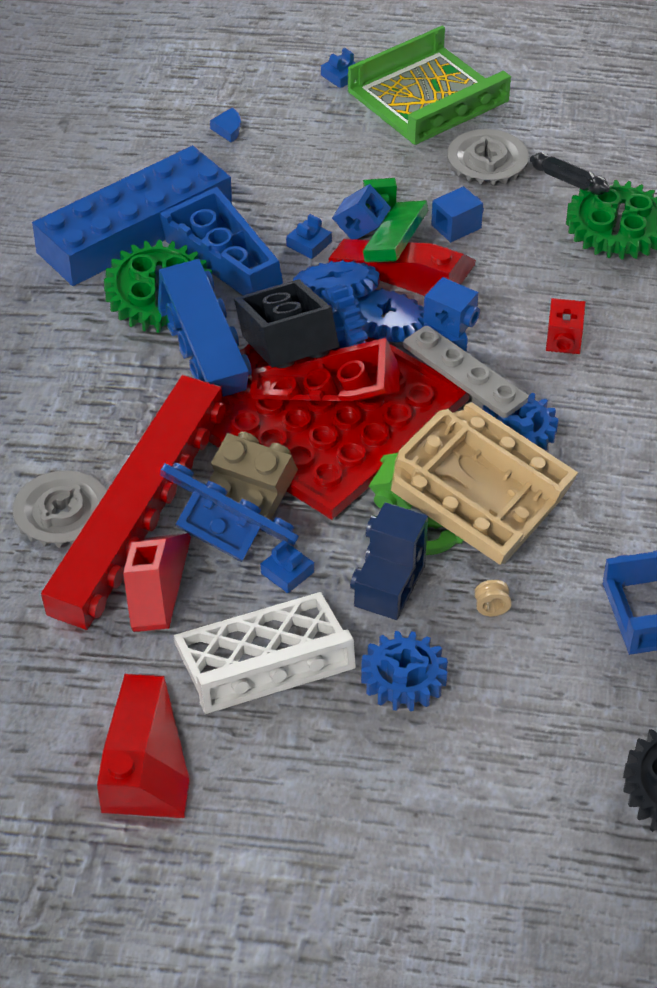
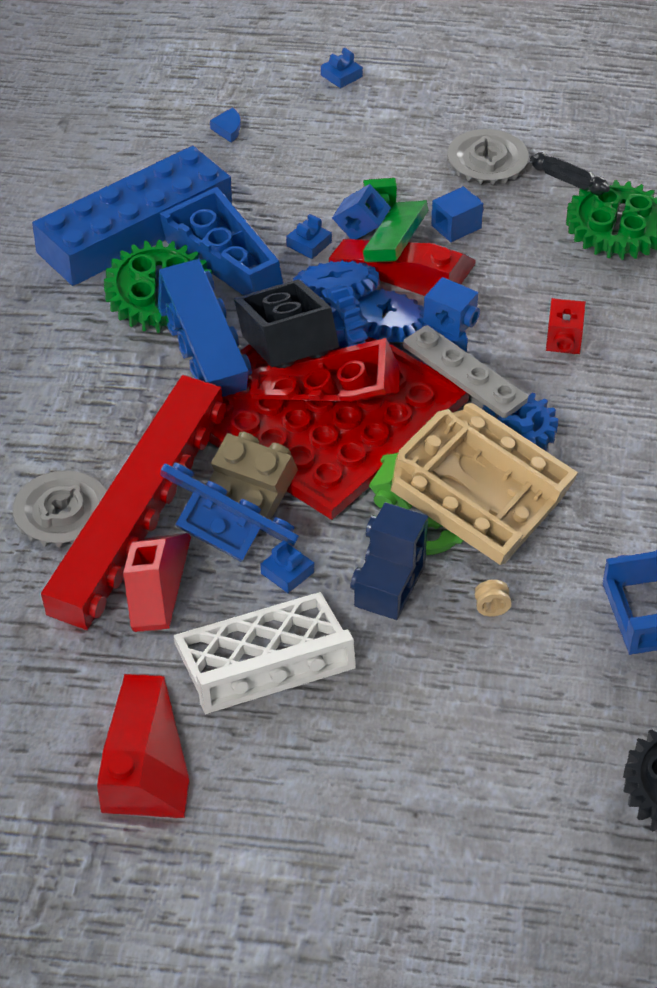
(404, 671): blue gear -> none
(424, 87): bright green panel -> none

